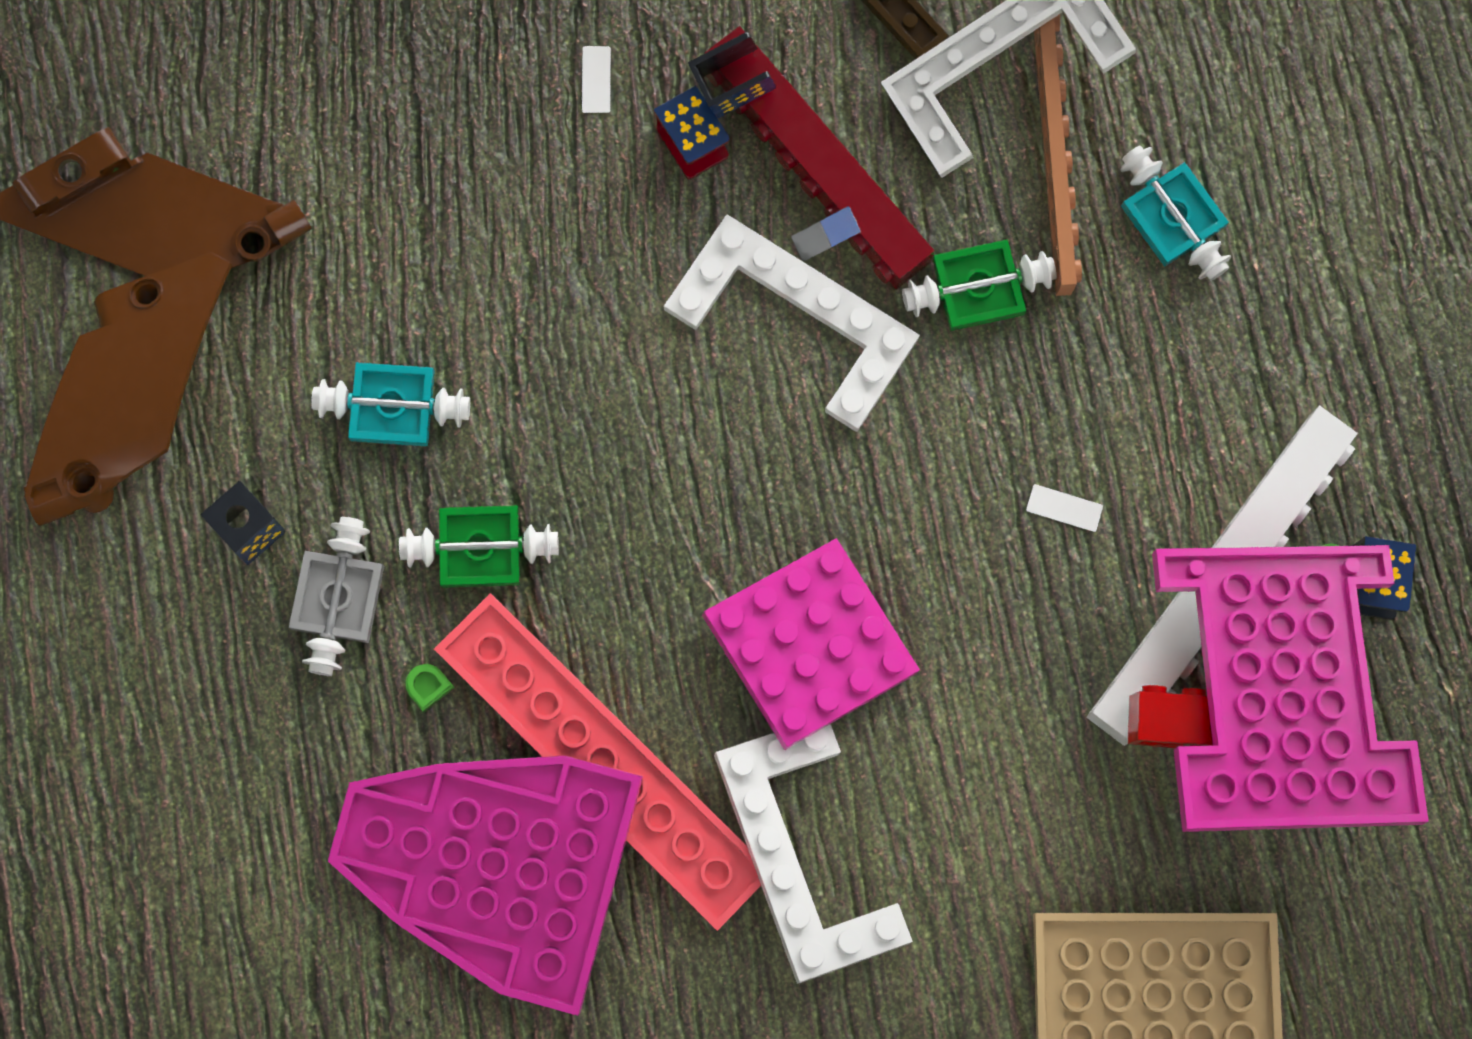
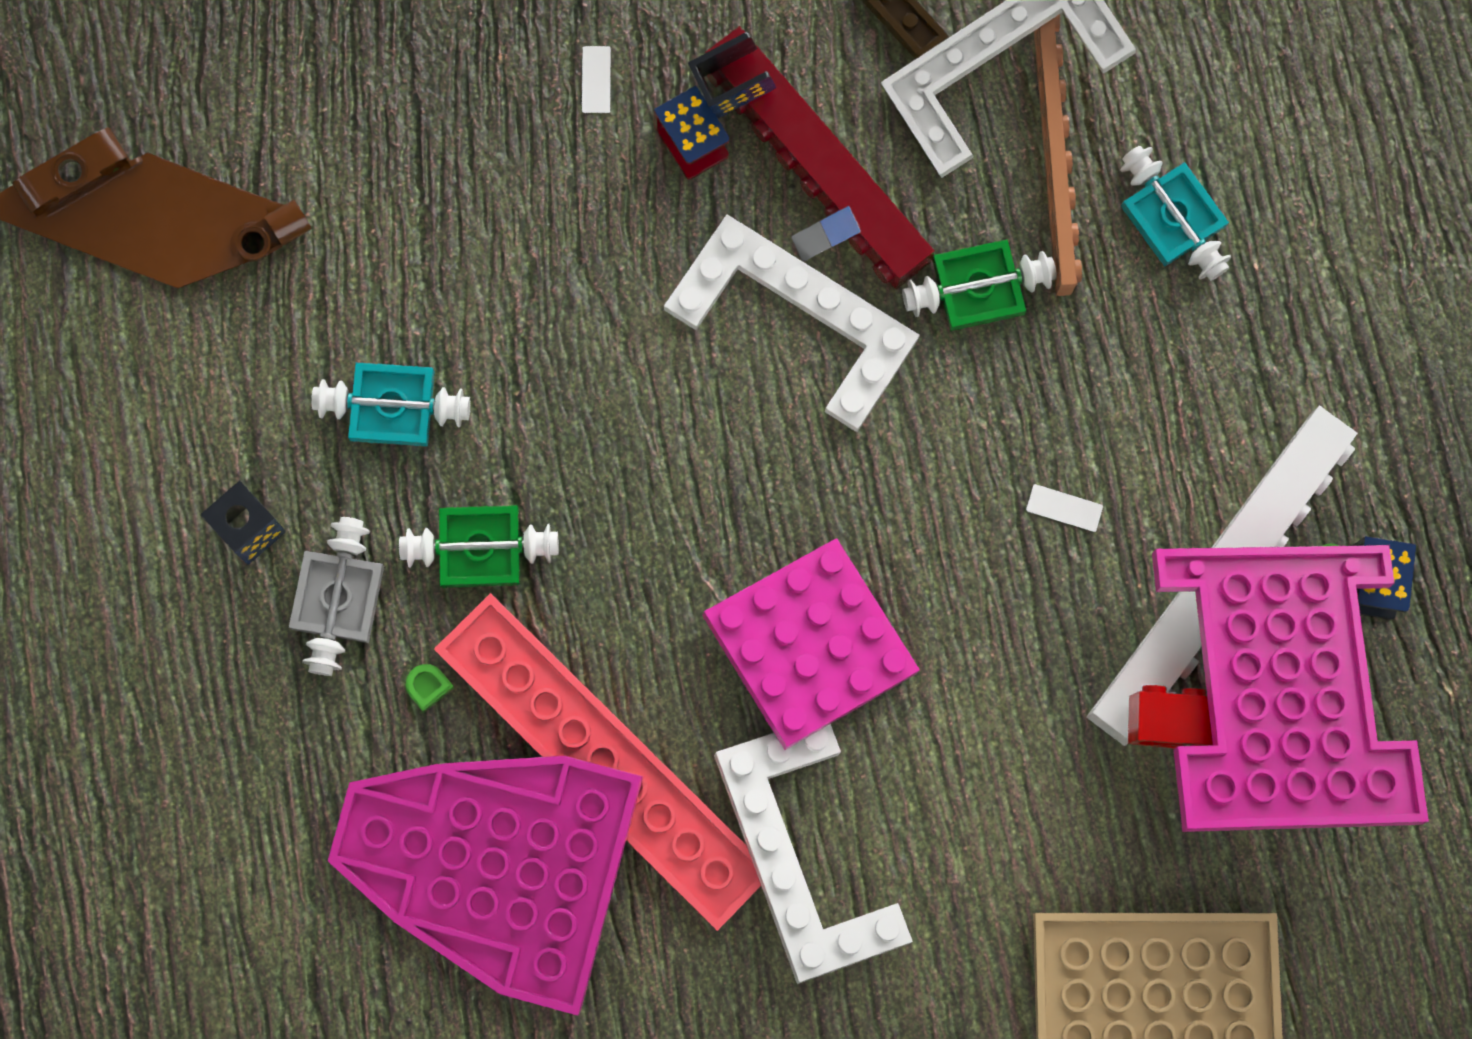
(123, 388): reddish brown panel -> none

